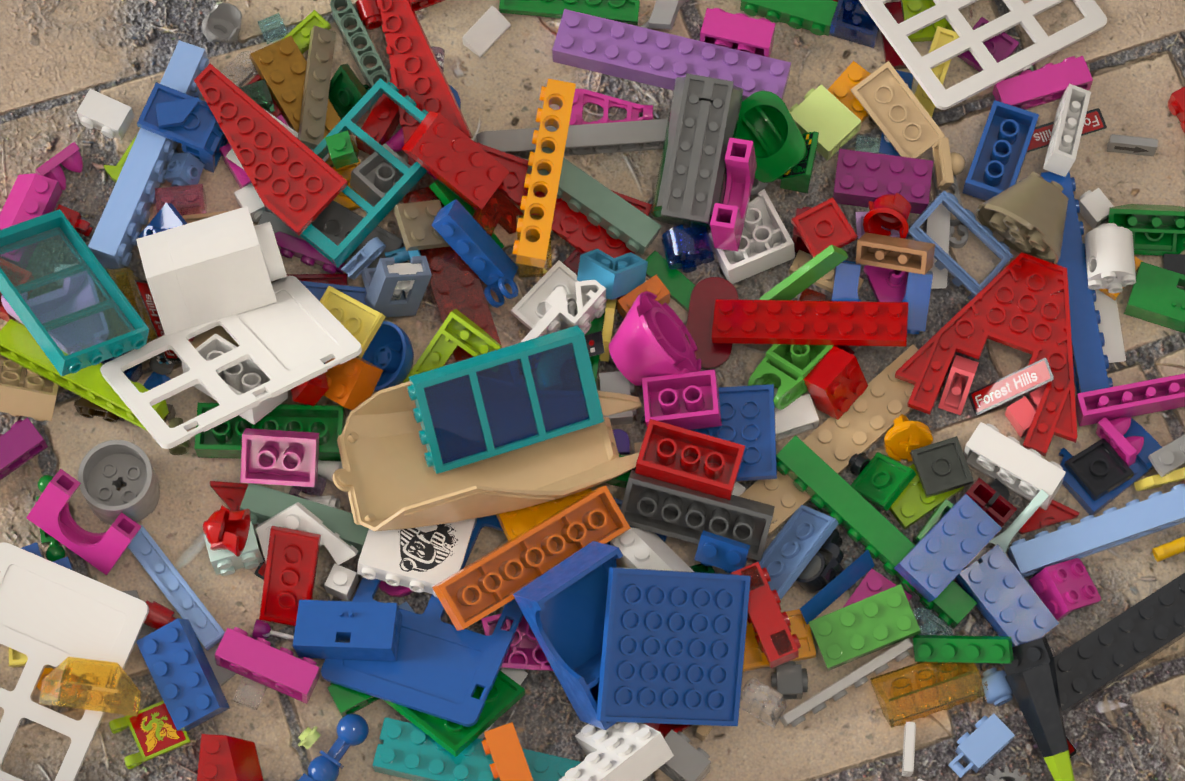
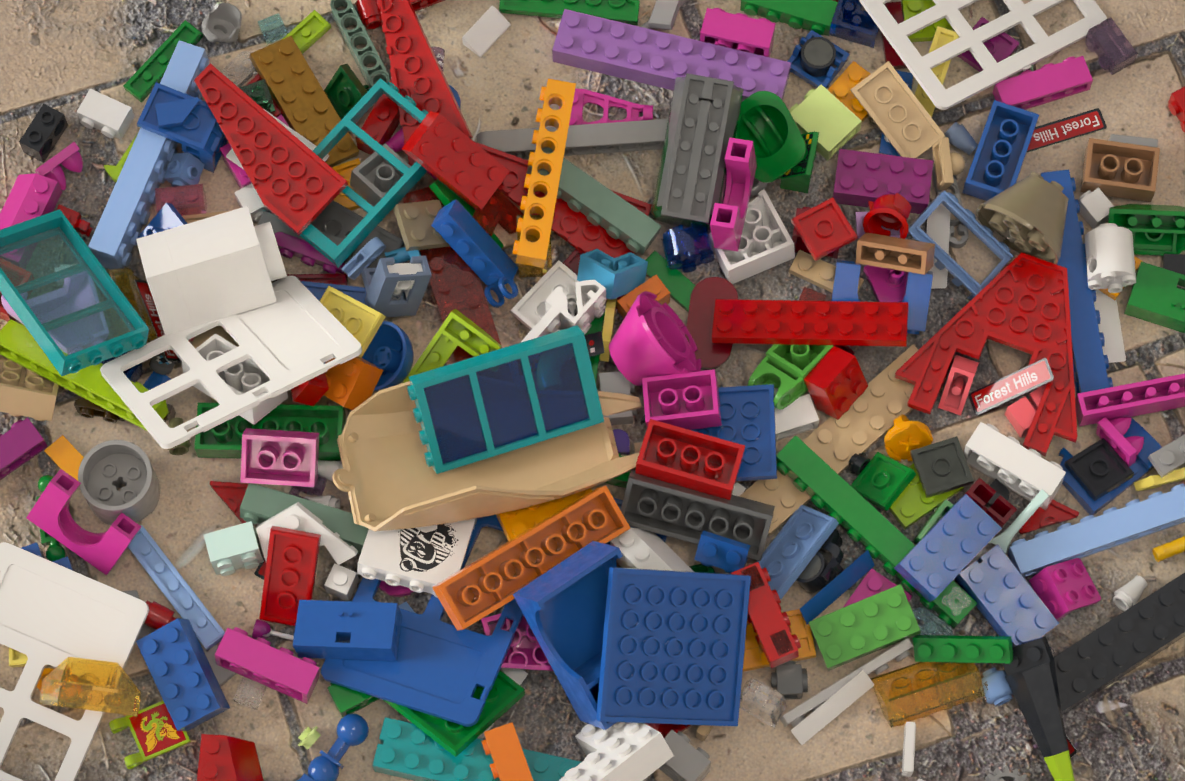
(43, 133): none -> black brick
(65, 456): none -> light orange tile
(152, 71): none -> green tile
(228, 529): red helmet -> none
(316, 86): dark tan plate -> none
(341, 149): green brick -> none
(807, 274): bright green tile -> none
(817, 60): none -> piece
(832, 707): none -> white sticker
(867, 144): clear light blue tile -> none
(956, 608): none -> clear plate
(961, 138): none -> sand blue cone
(981, 745): light blue brick -> none
(1067, 130): white brick -> none
(1110, 46): none -> brick
(1120, 169): none -> medium nougat brick
(1129, 593): none -> white cone

